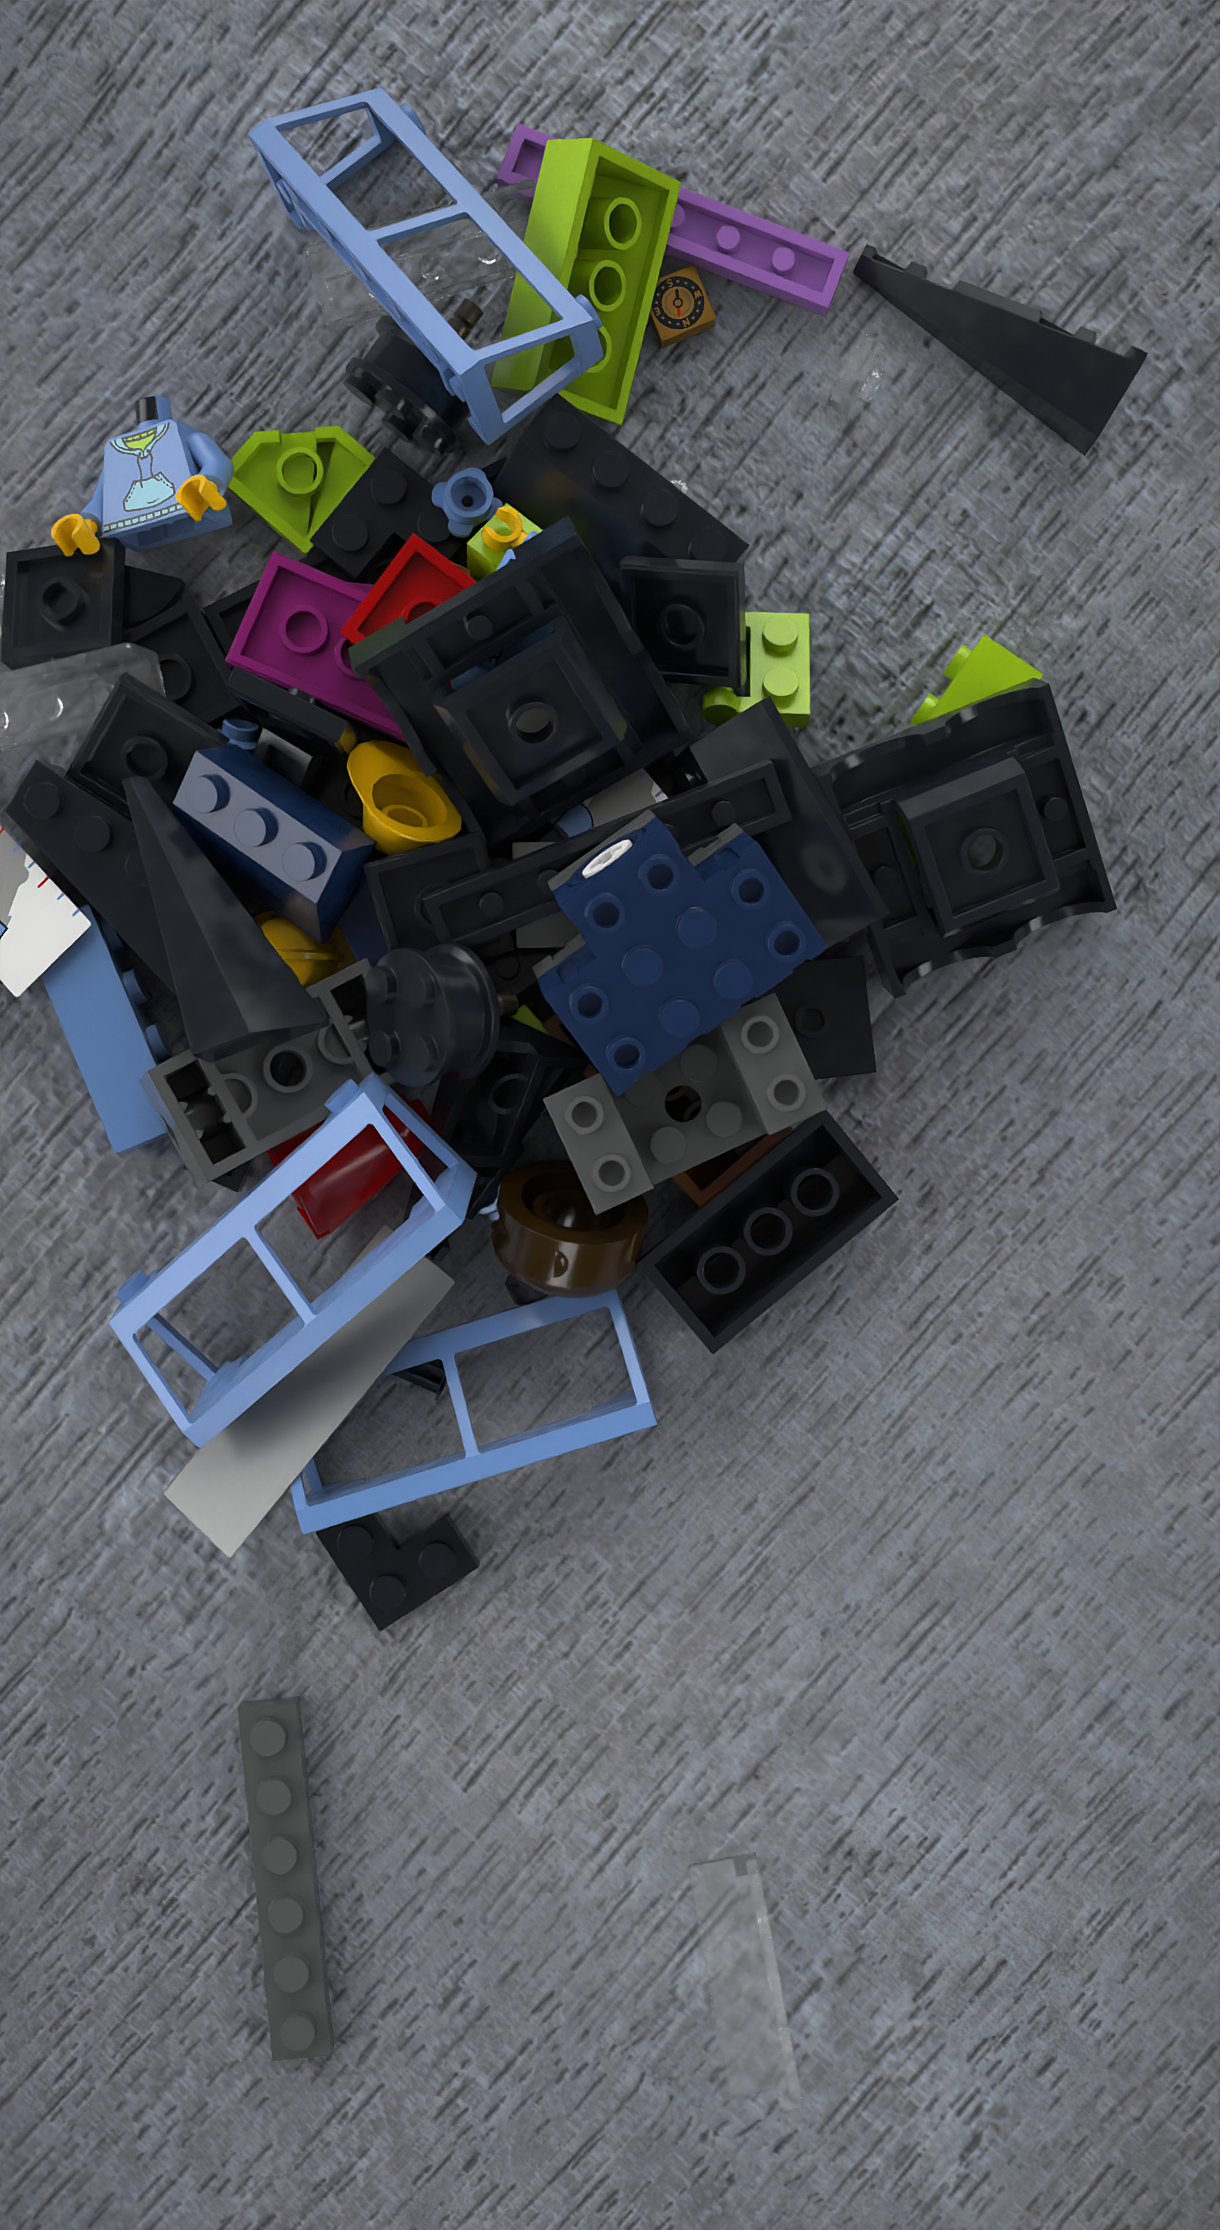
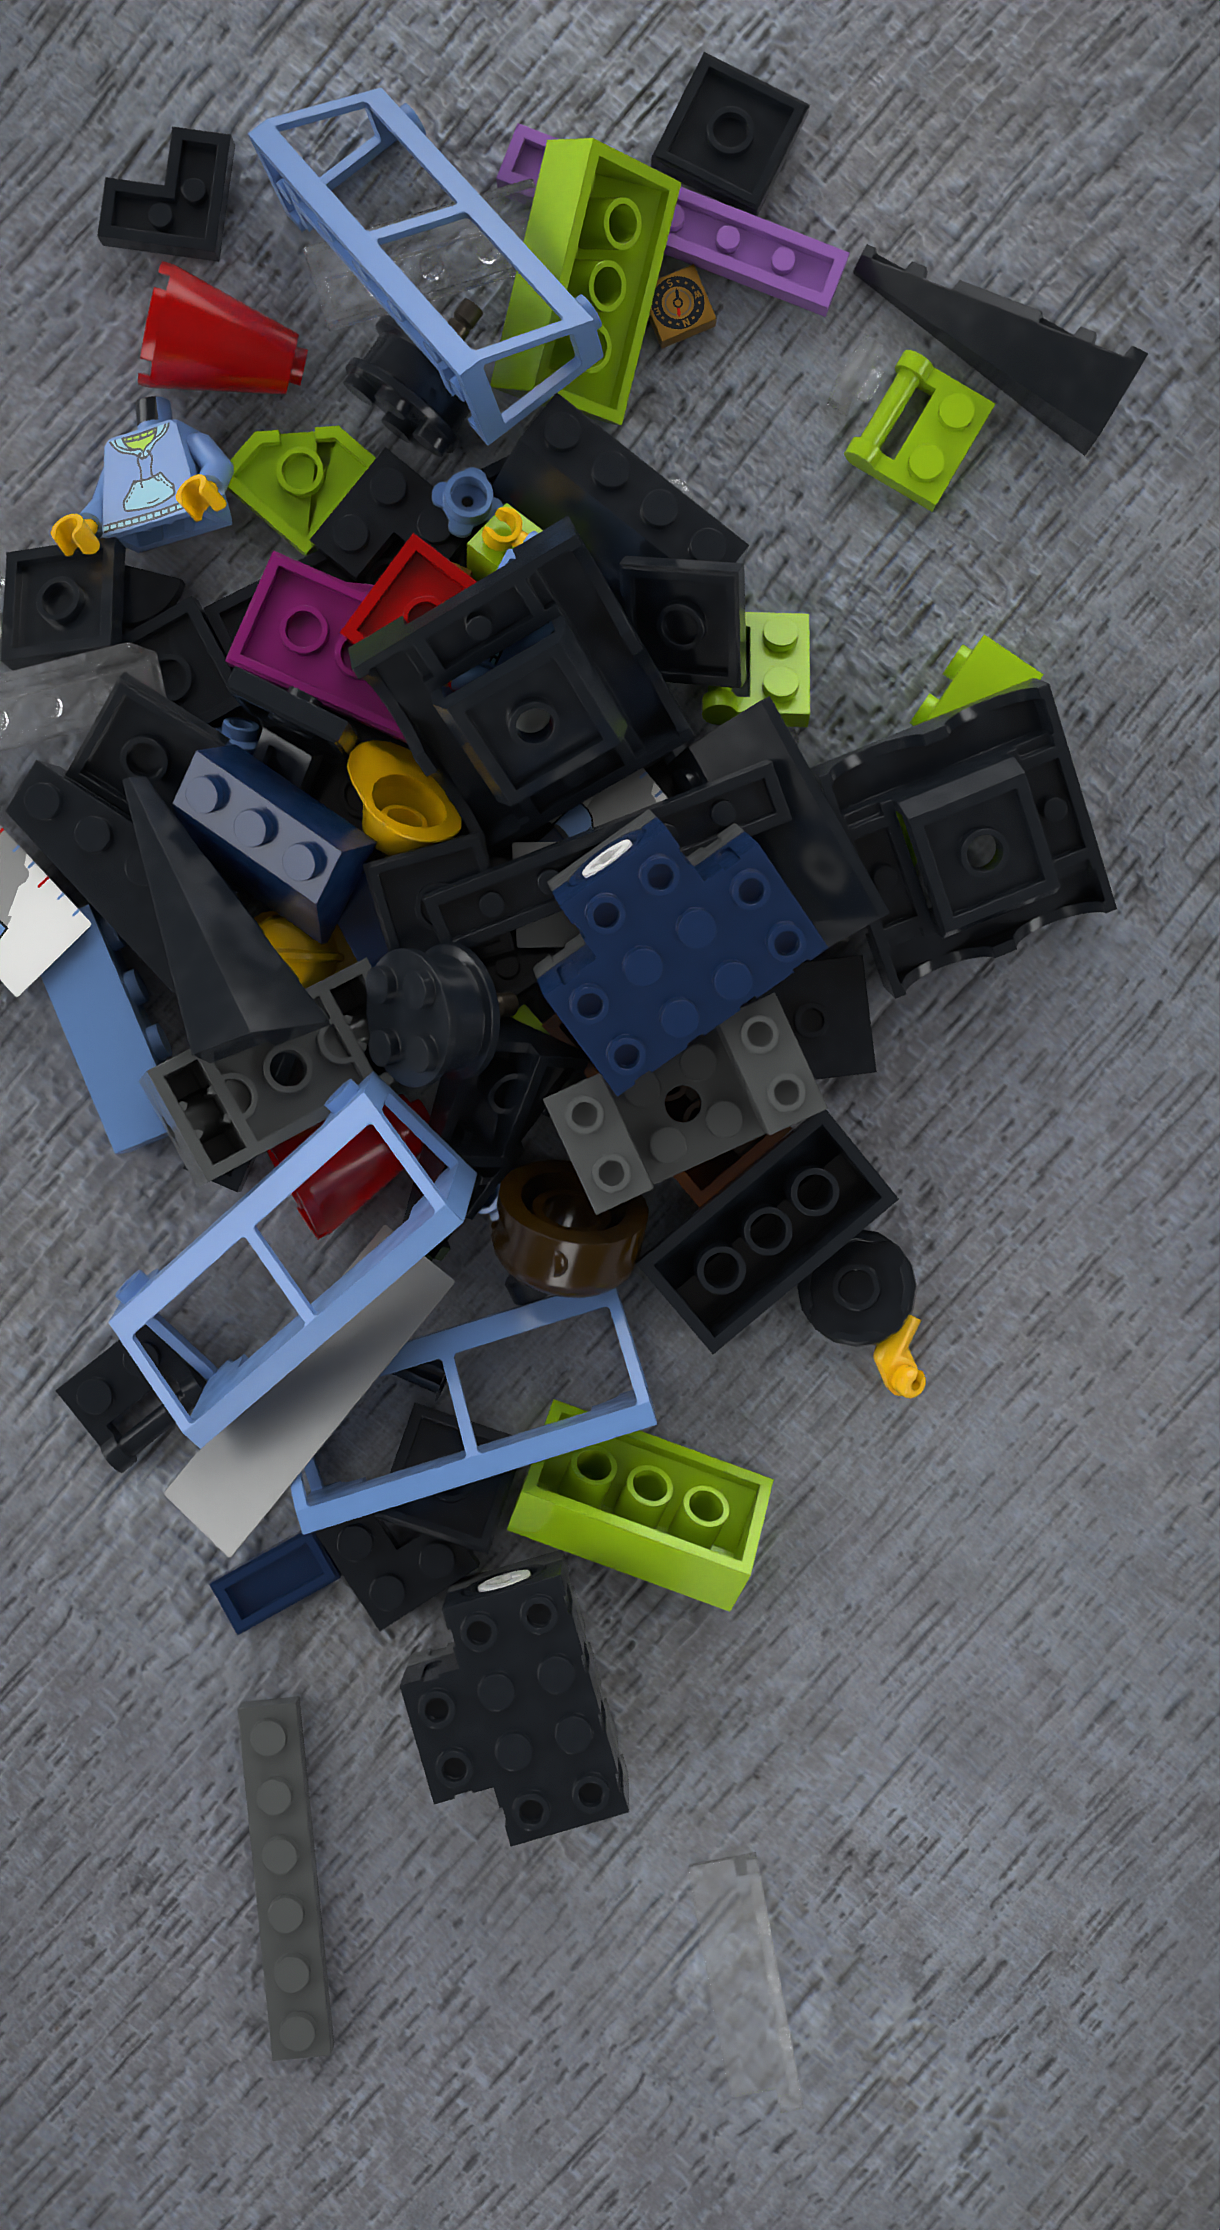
(115, 1384): none -> black plate
(184, 213): none -> black plate
(215, 341): none -> red cone
(274, 1580): none -> dark blue tile
(458, 1515): none -> black plate
(518, 1703): none -> black piece
(648, 1512): none -> lime slope
(729, 135): none -> black plate
(860, 1291): none -> black tile
(897, 1363): none -> yellow arm
(935, 442): none -> lime plate

